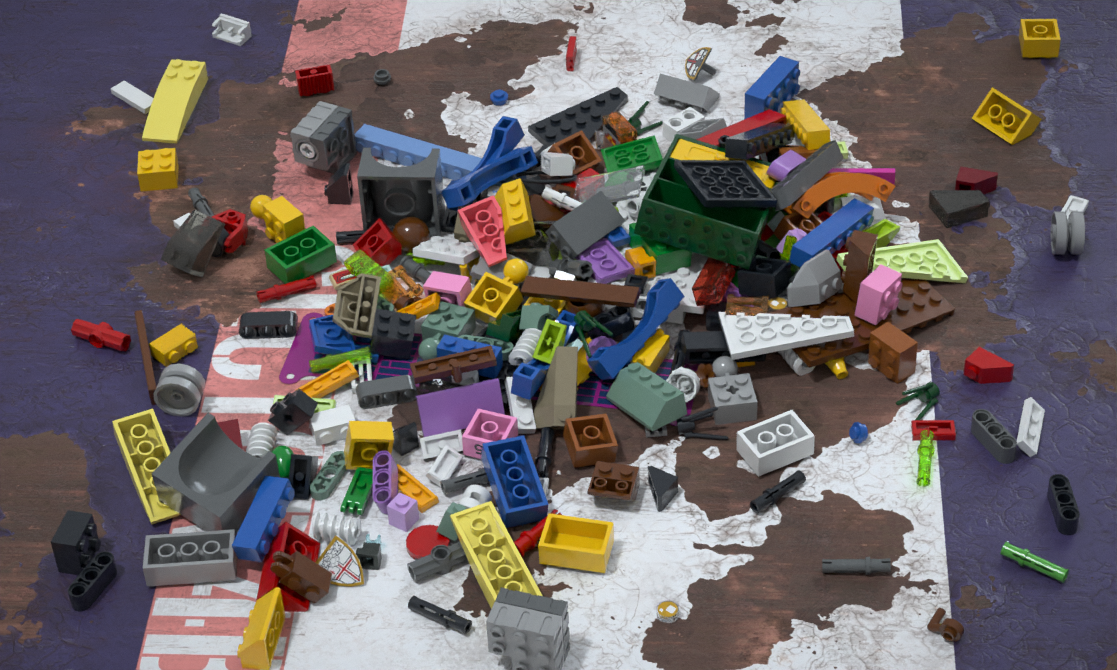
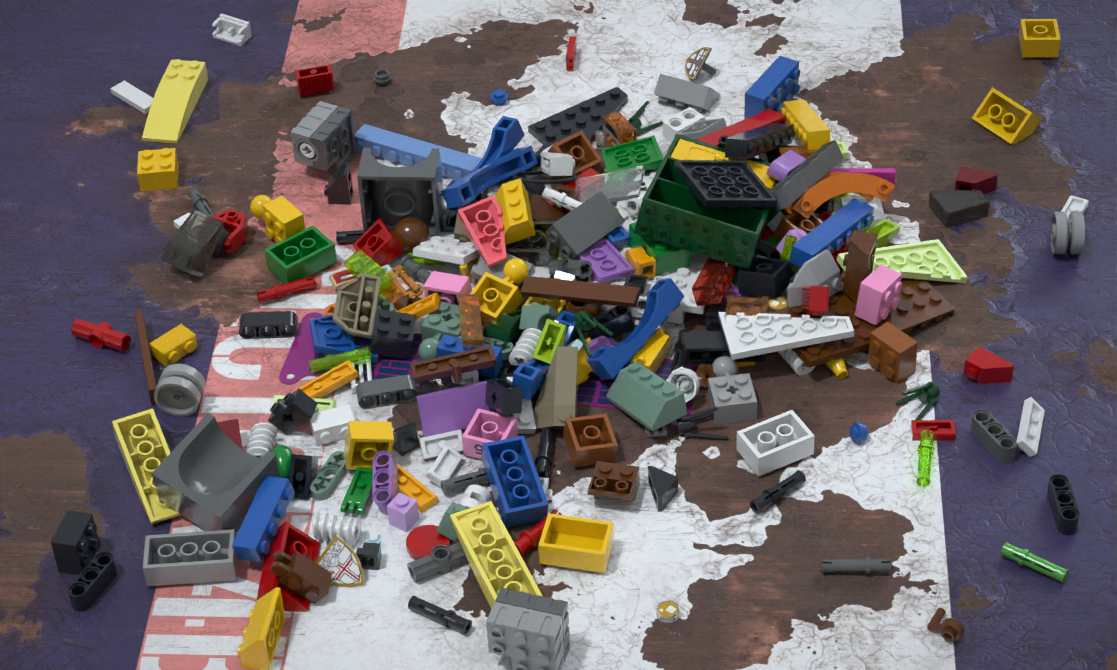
(470, 320): none -> clear orange tile
(504, 396): none -> black brick
(815, 299): none -> red brick

